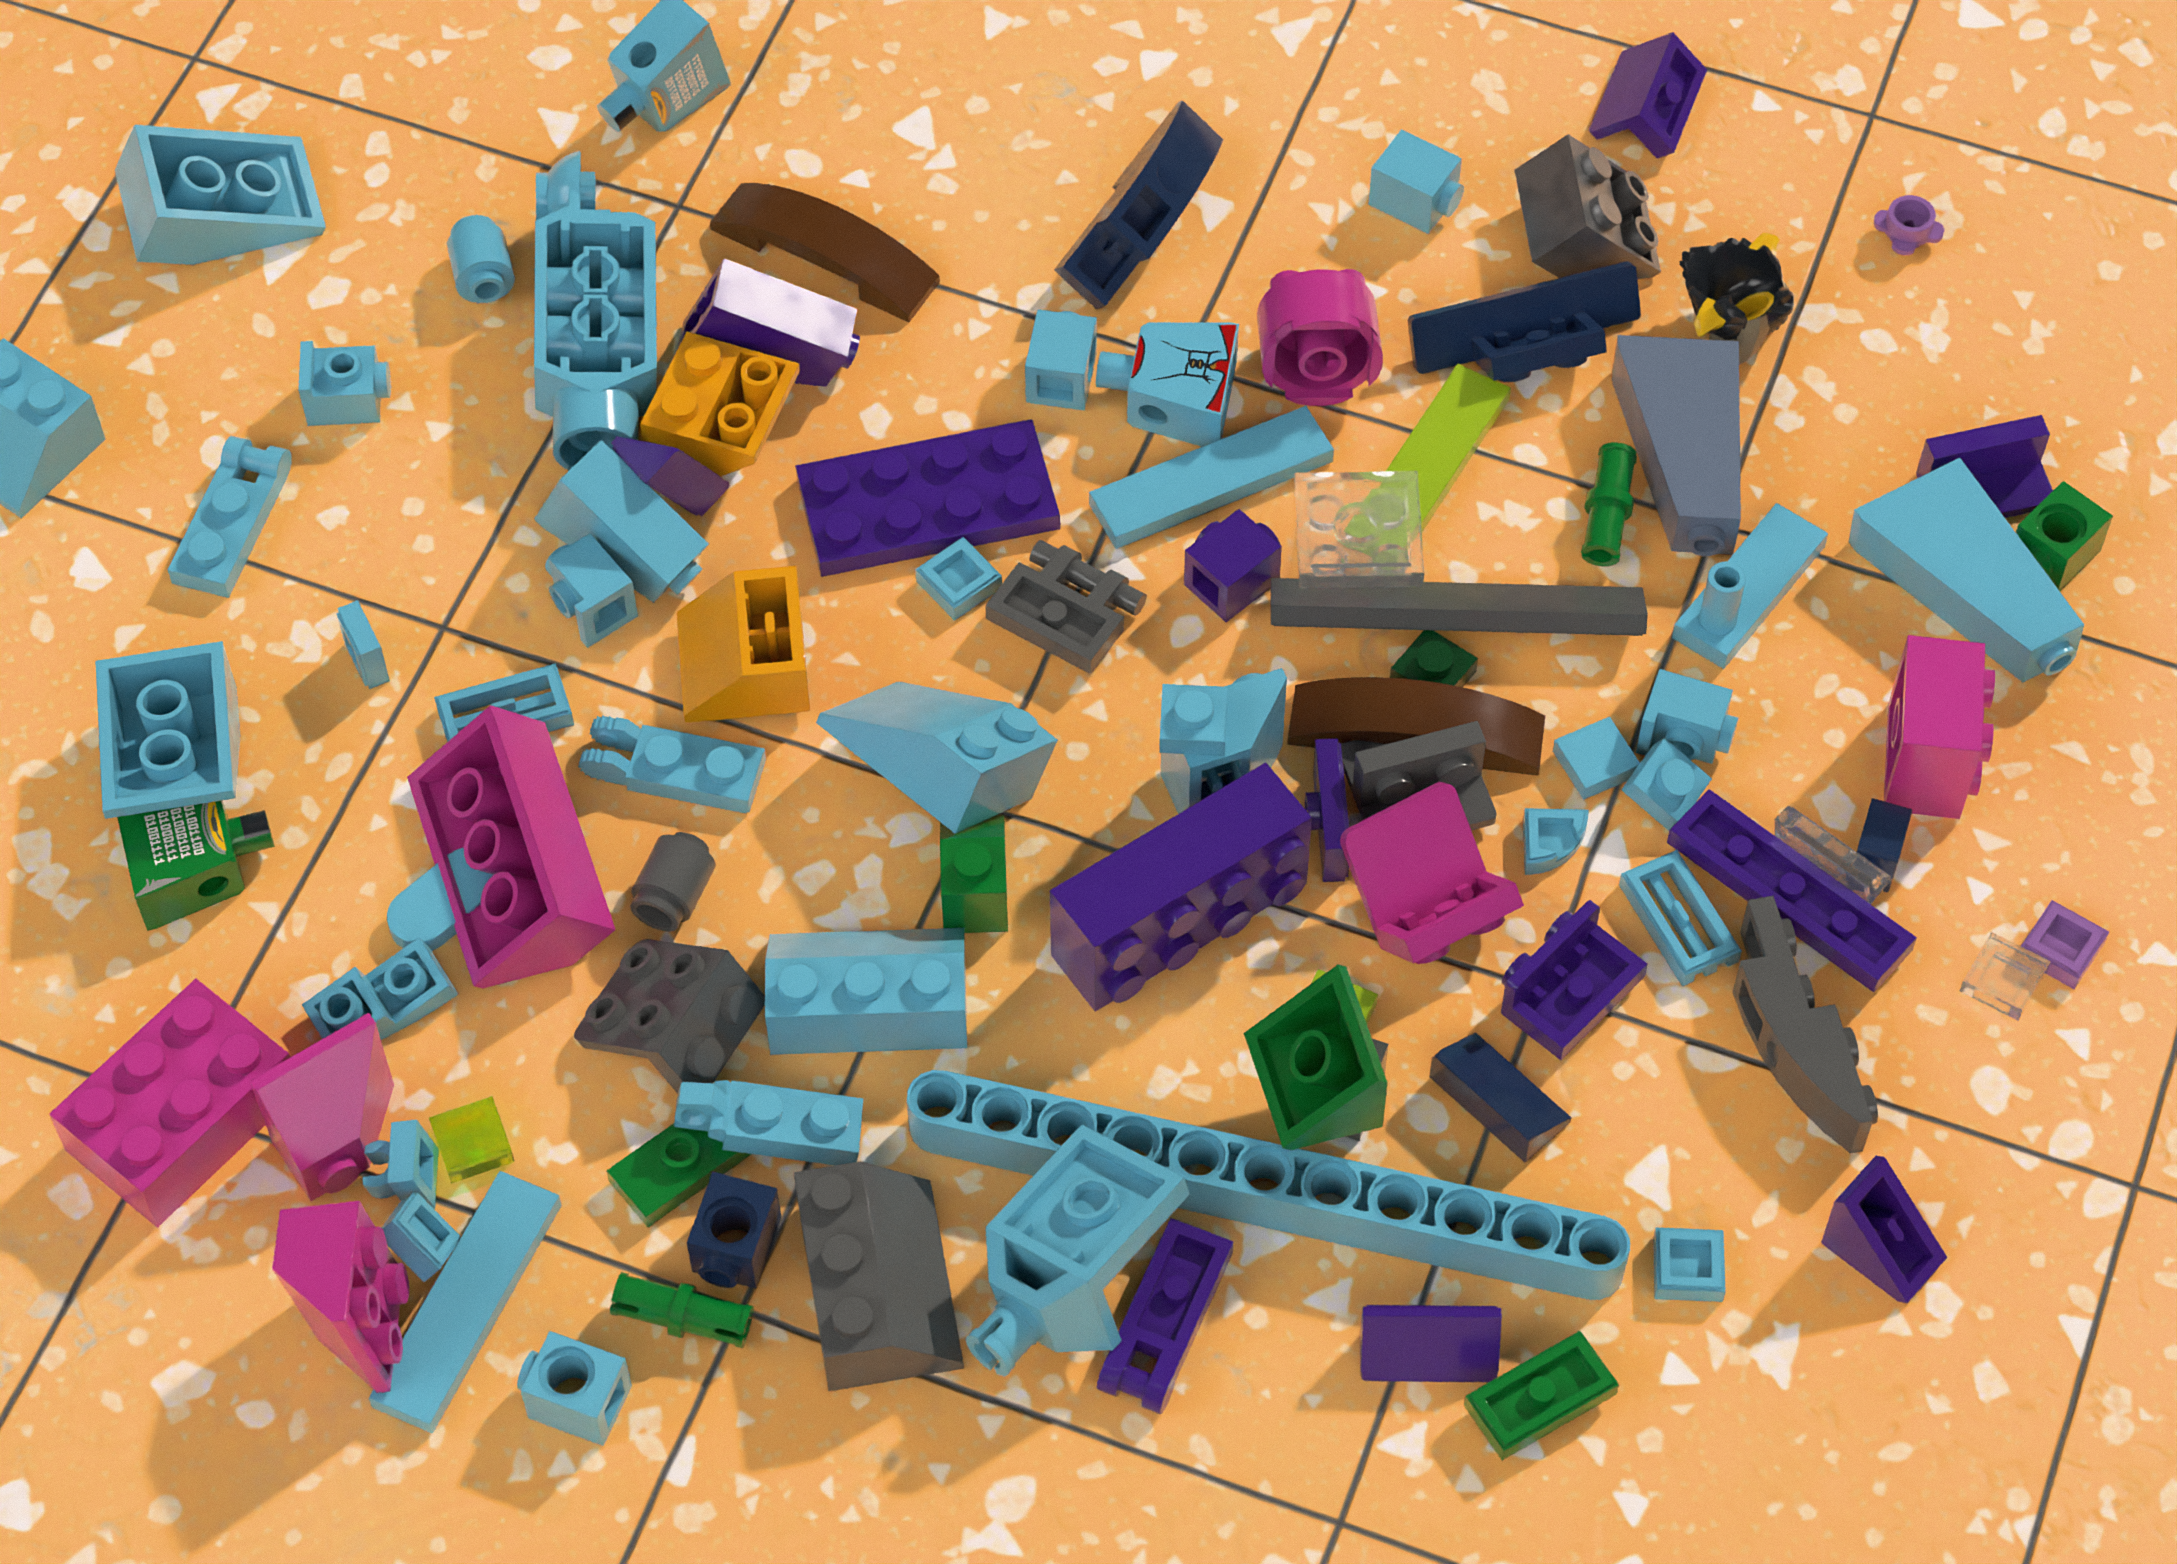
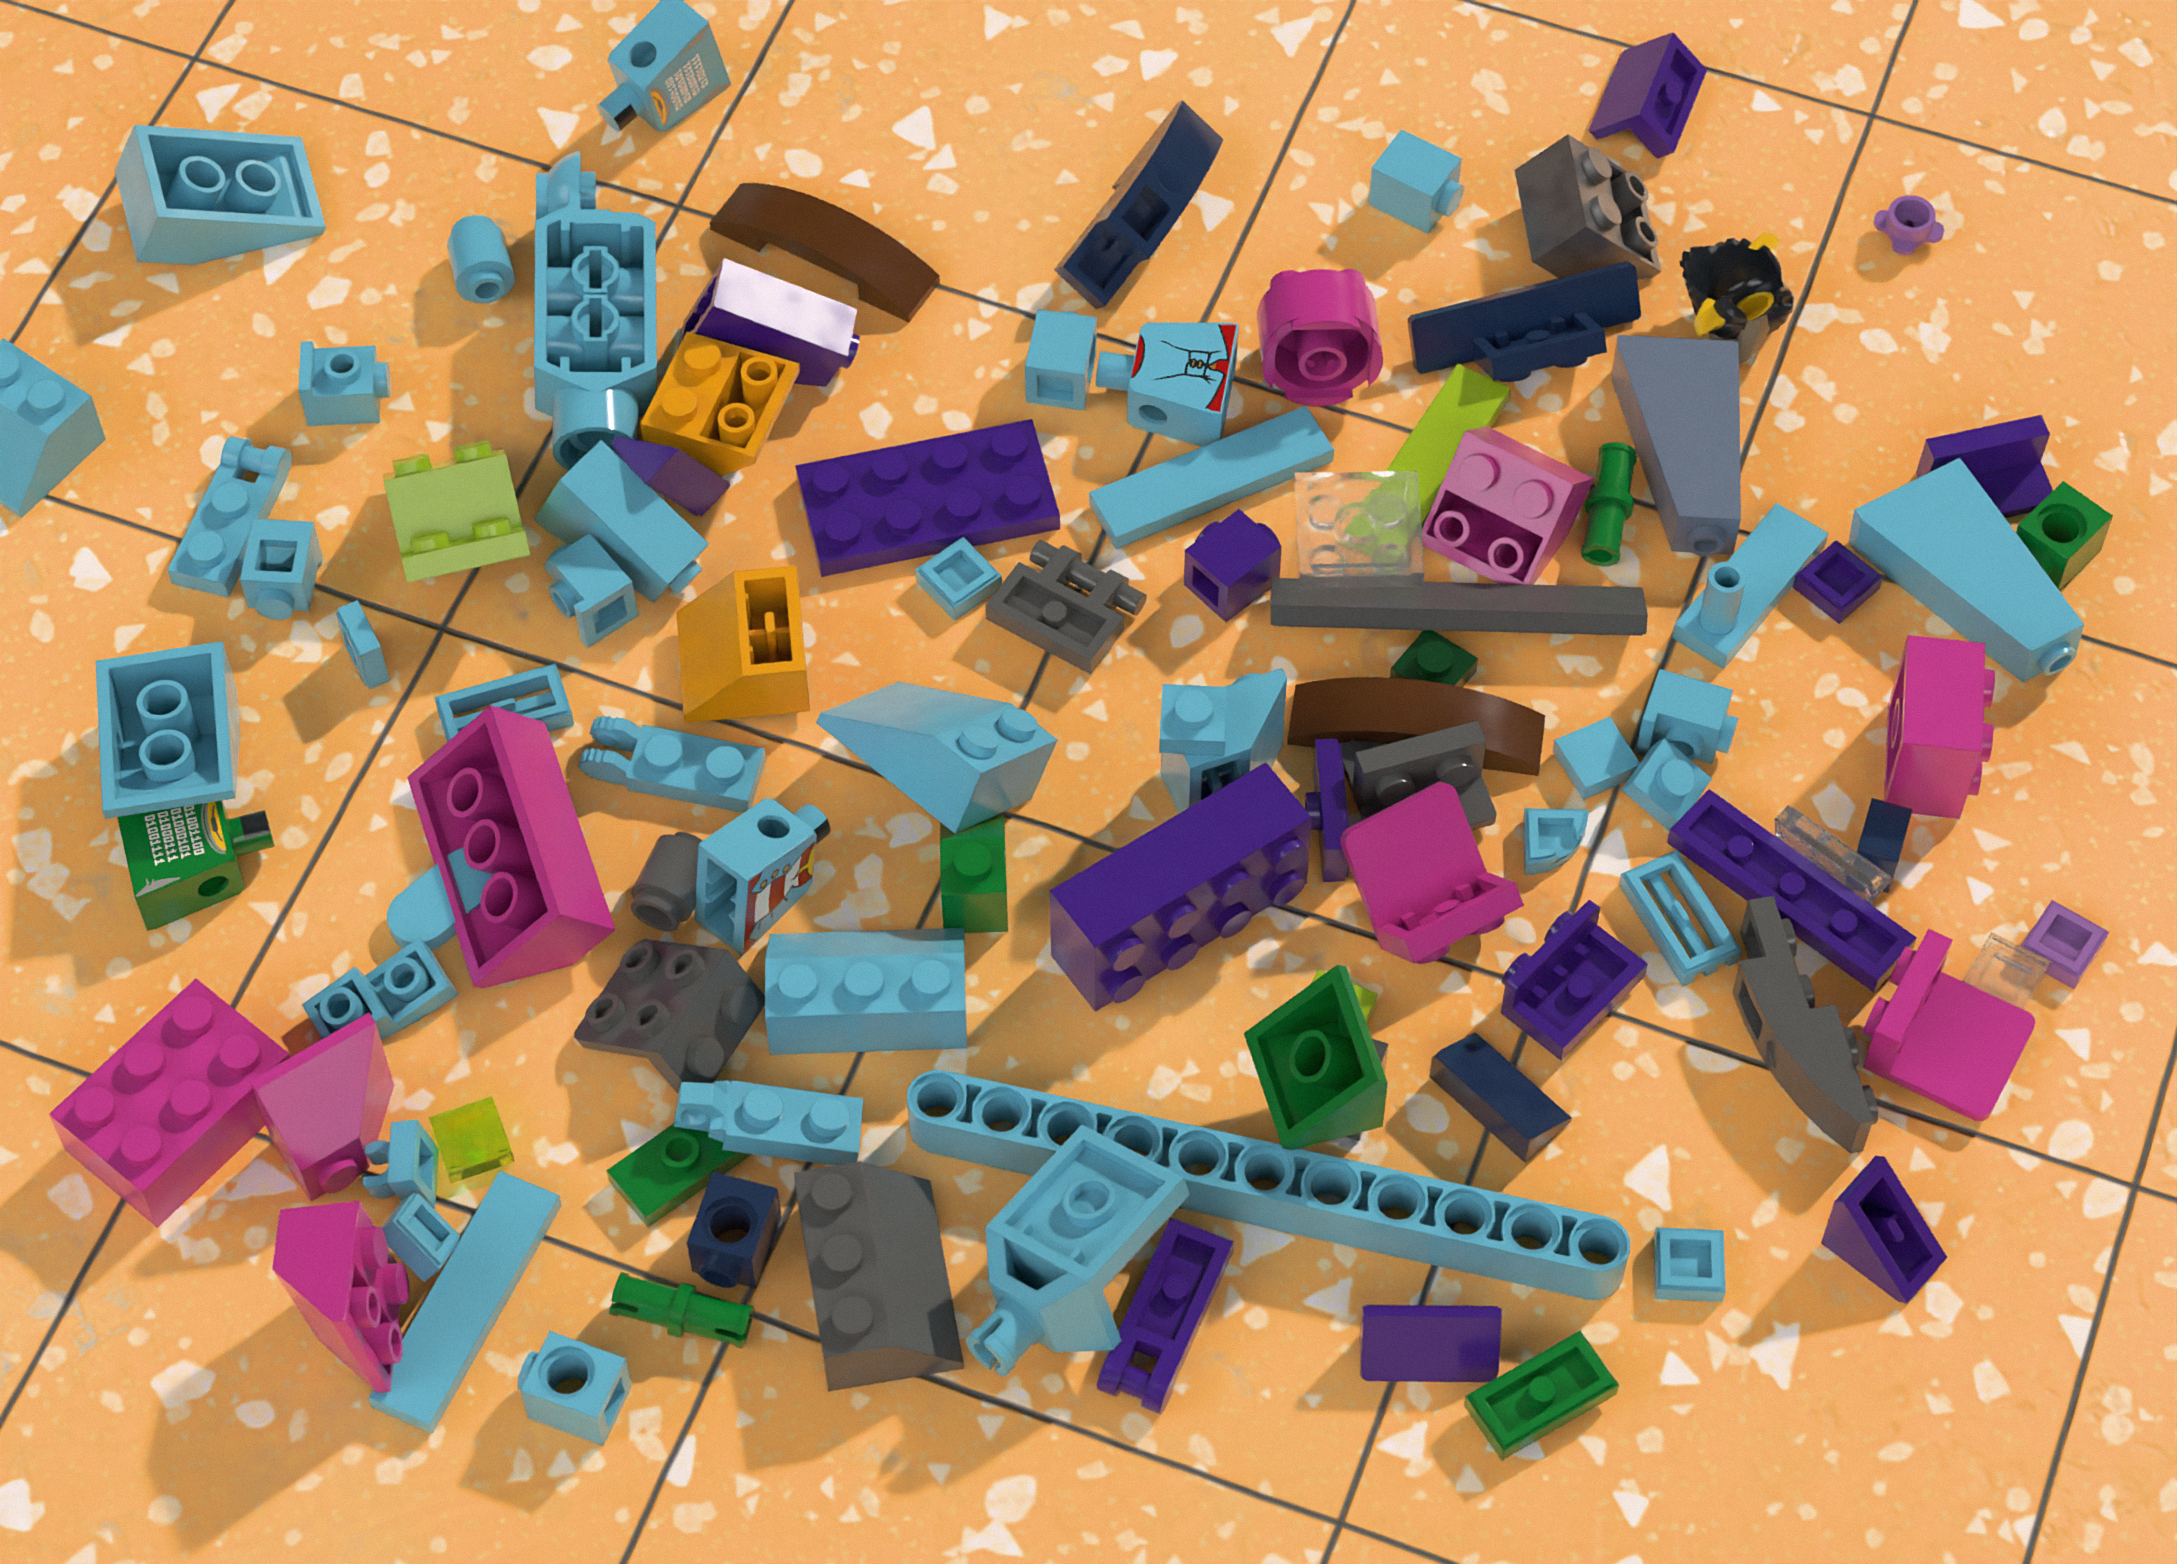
(282, 577): none -> medium azure brick
(454, 511): none -> lime bracket
(756, 870): none -> medium azure torso
(1503, 508): none -> dark pink slope
(1837, 582): none -> dark purple tile
(1945, 1034): none -> dark pink bracket

